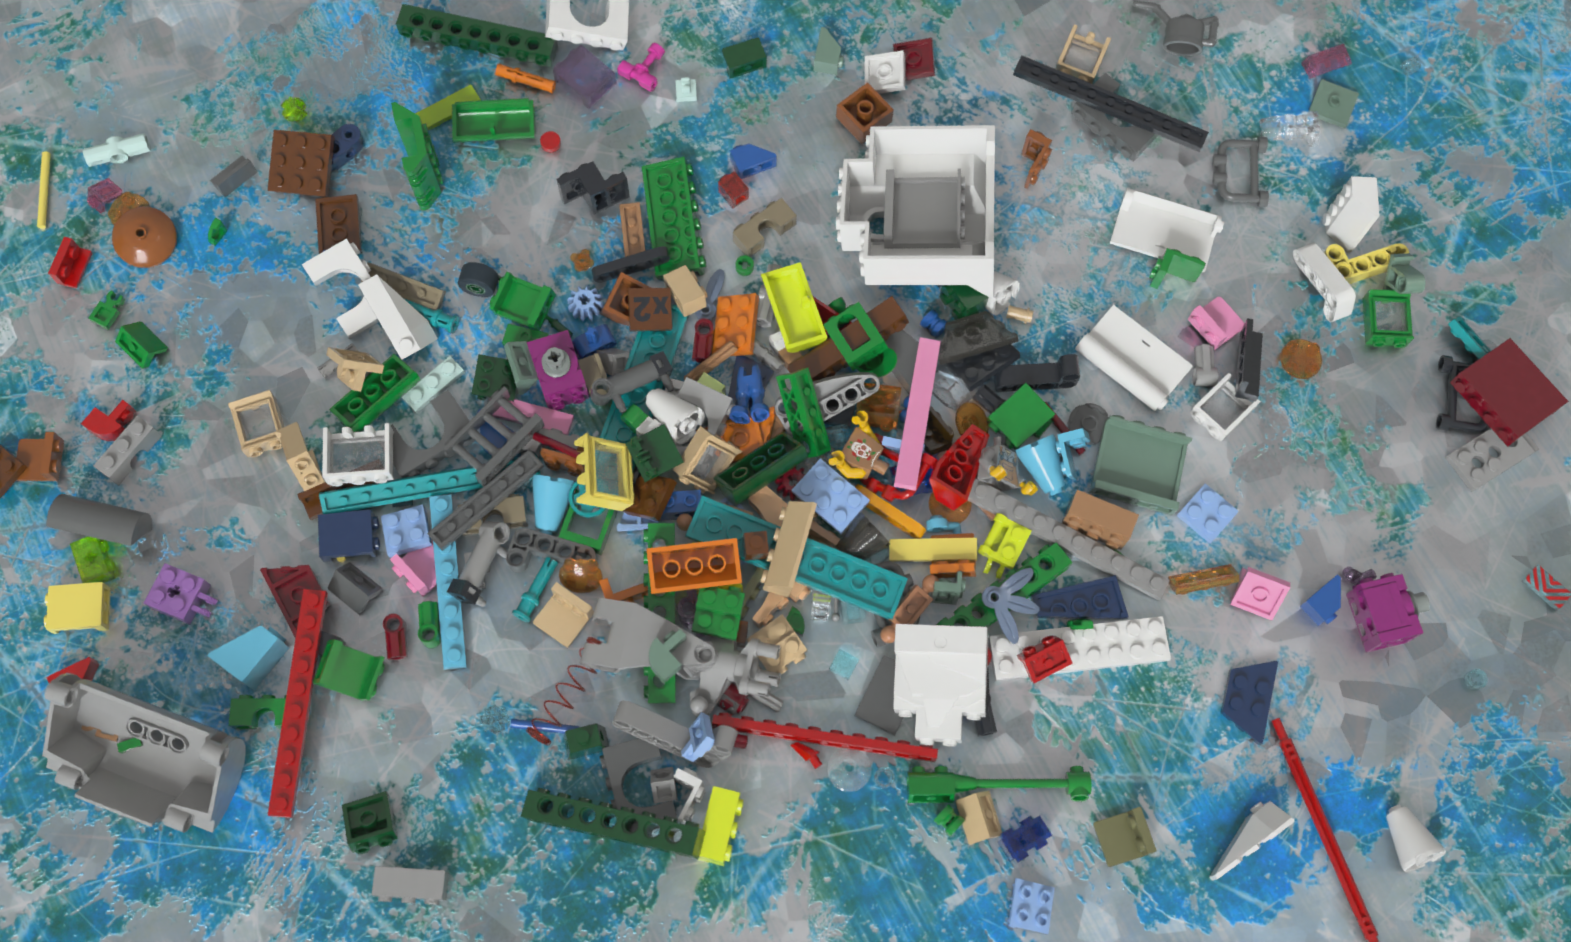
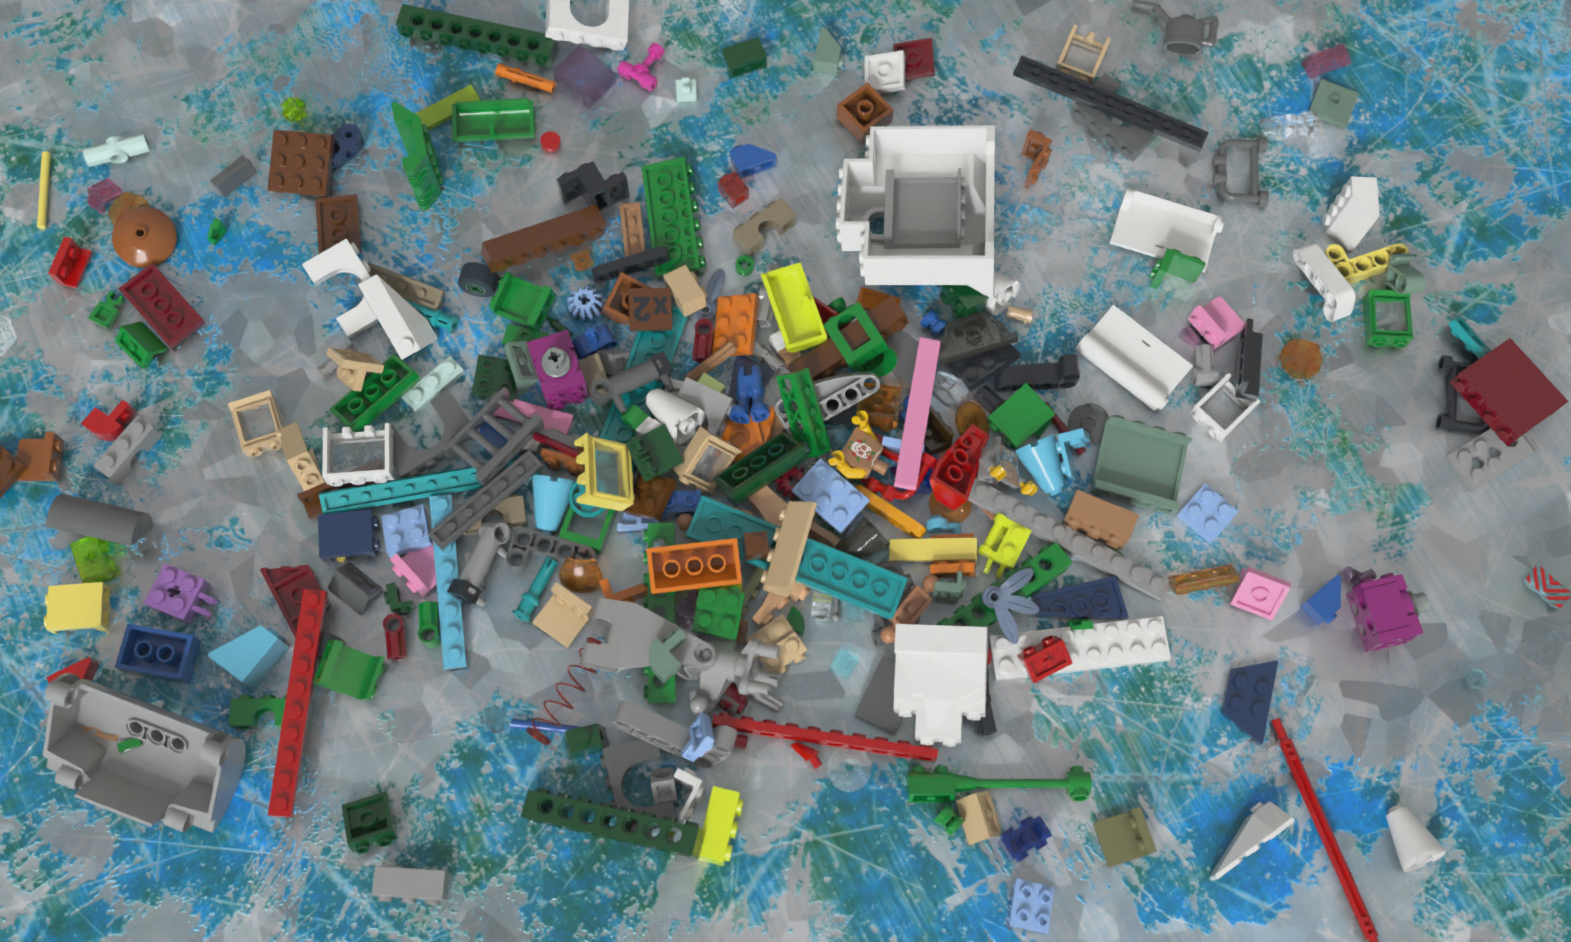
(158, 653): none -> blue brick
(162, 305): none -> dark red plate
(393, 598): none -> dark green bracket
(543, 239): none -> reddish brown brick
(870, 298): none -> orange tile

